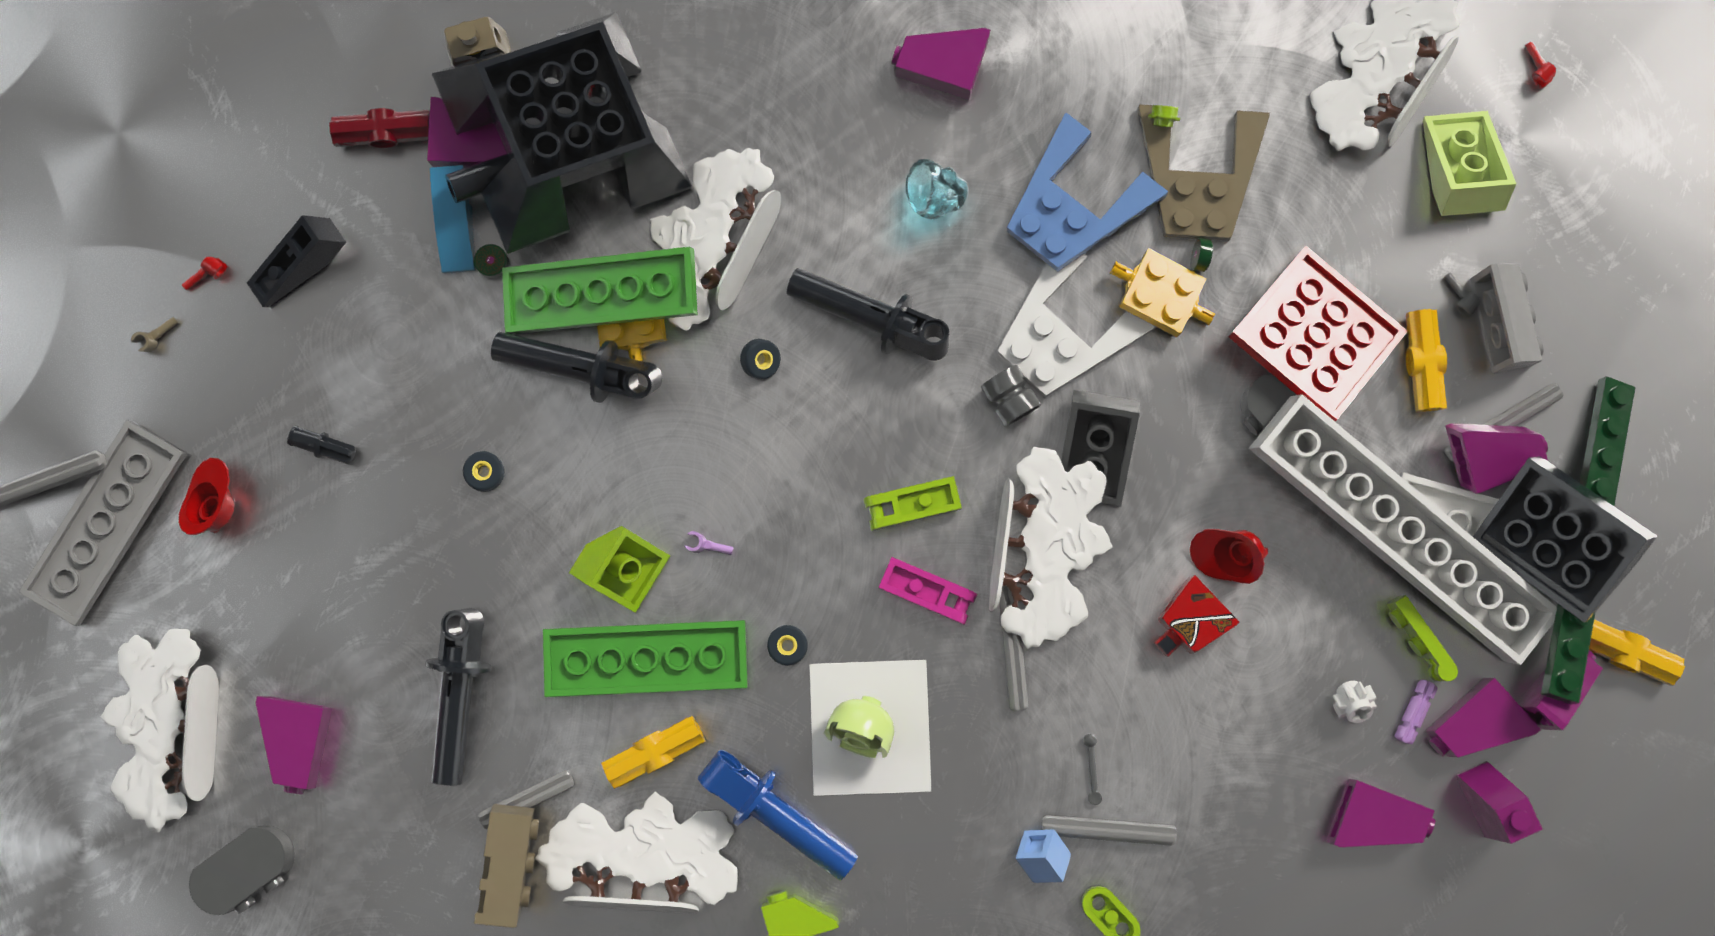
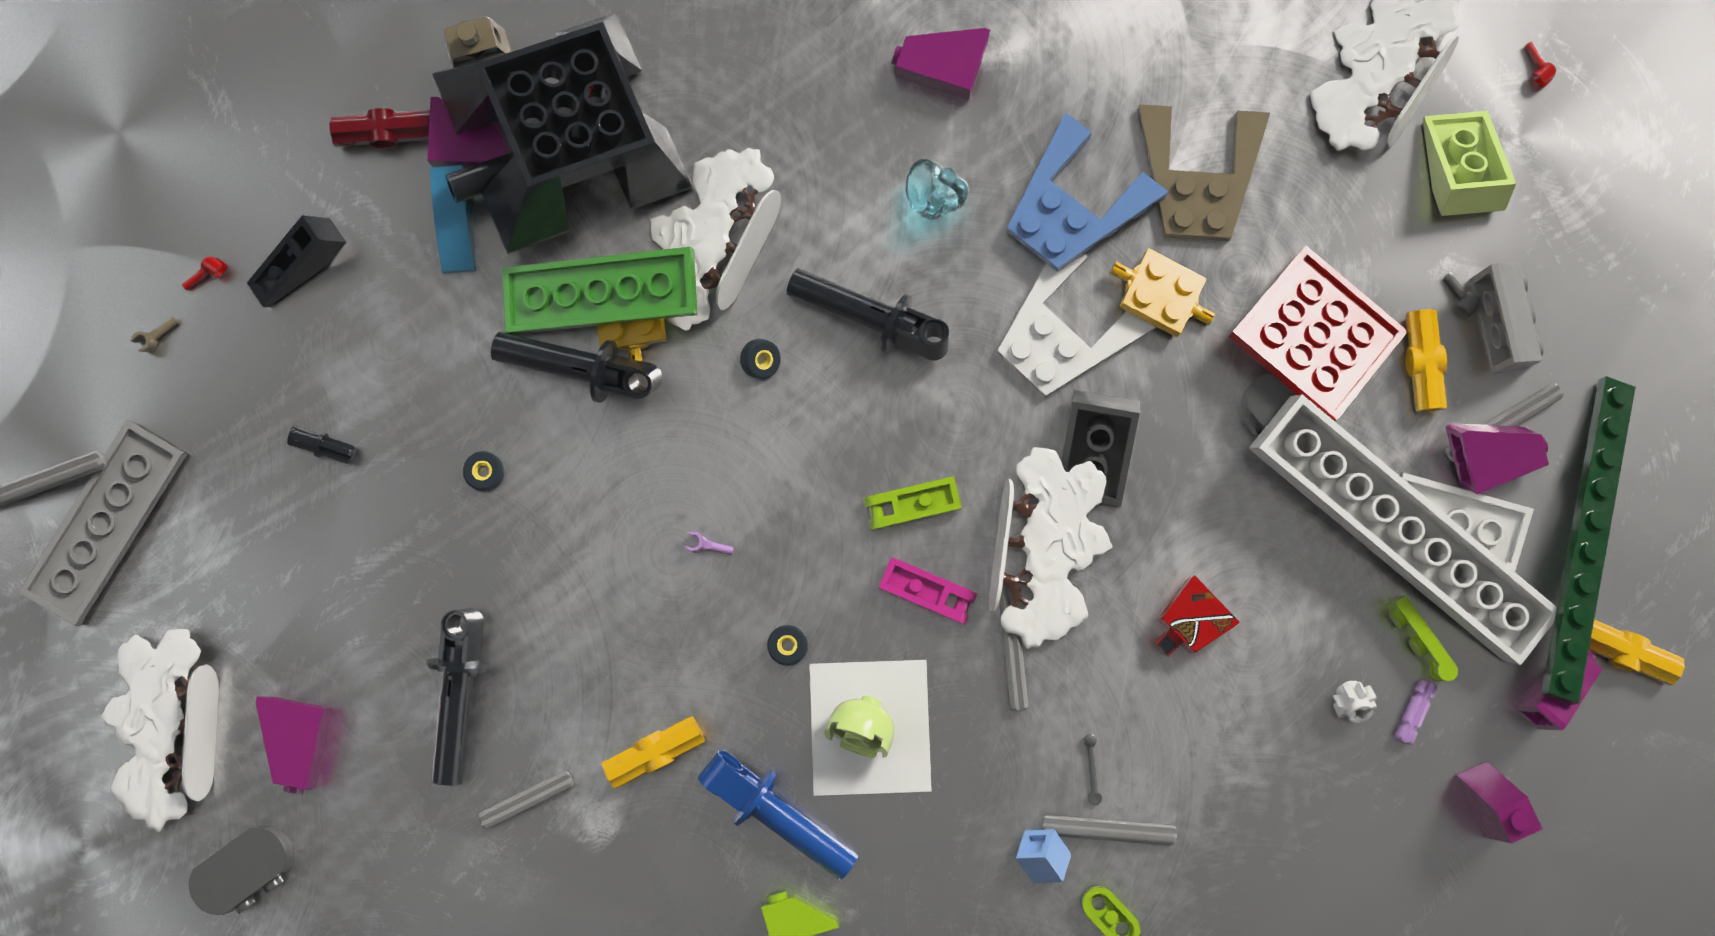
(208, 499): red piece -> none
(490, 260): dark green tile -> none
(506, 865): dark tan wedge -> none
(620, 566): lime slope -> none
(645, 658): bright green plate -> none
(647, 851): white plant -> none
(1011, 396): dark grey wheel -> none
(1164, 115): lime plate -> none
(1201, 254): dark green tile -> none
(1229, 555): red piece -> none
(1378, 818): magenta slope -> none
(1480, 721): magenta slope -> none
(1563, 537): black slope -> none

